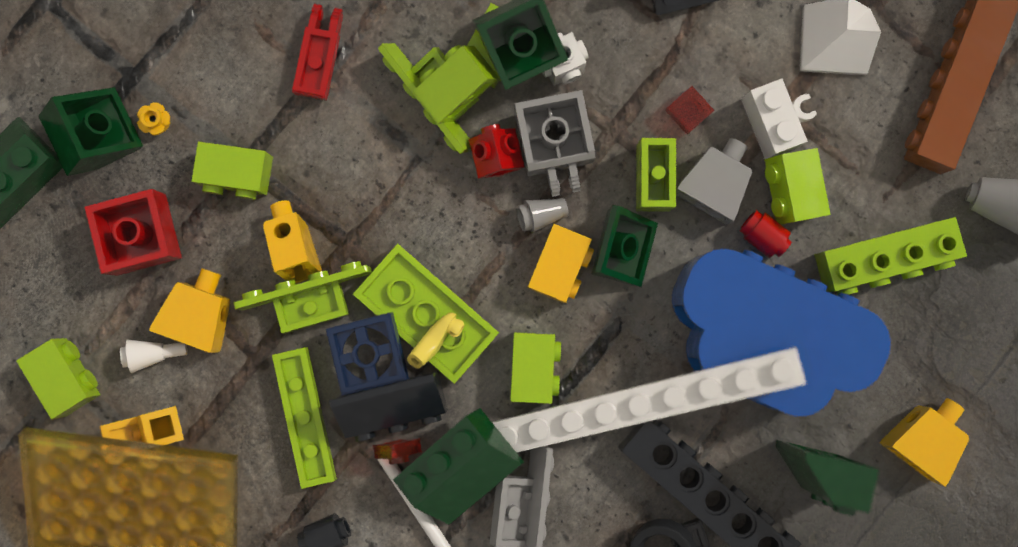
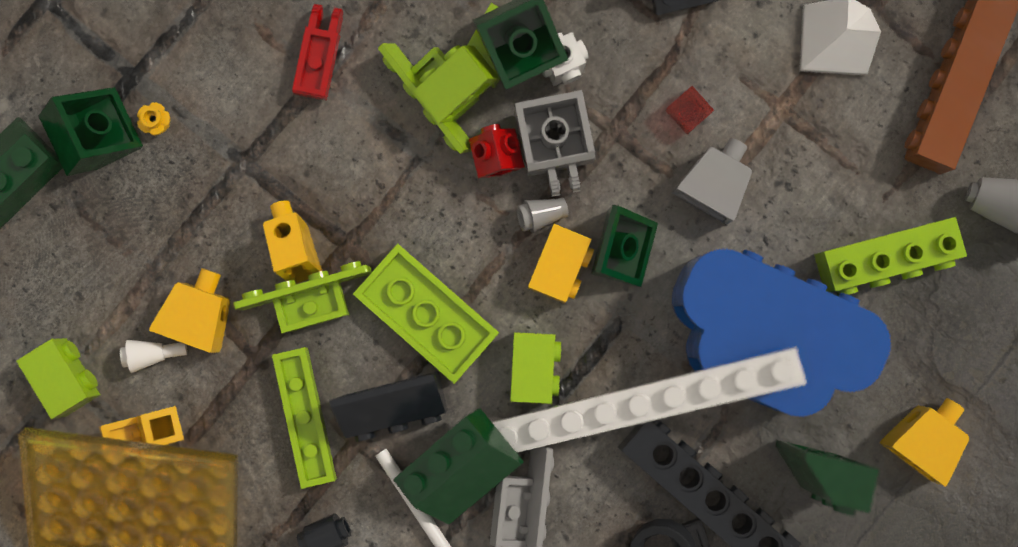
(133, 232): red brick -> none
(232, 169): lime brick -> none
(339, 334): dark blue piece -> none
(397, 450): clear red plate -> none
(434, 338): light yellow arm -> none
(656, 174): lime brick -> none
(766, 234): red brick -> none
(776, 118): white brick -> none
(797, 186): lime brick -> none

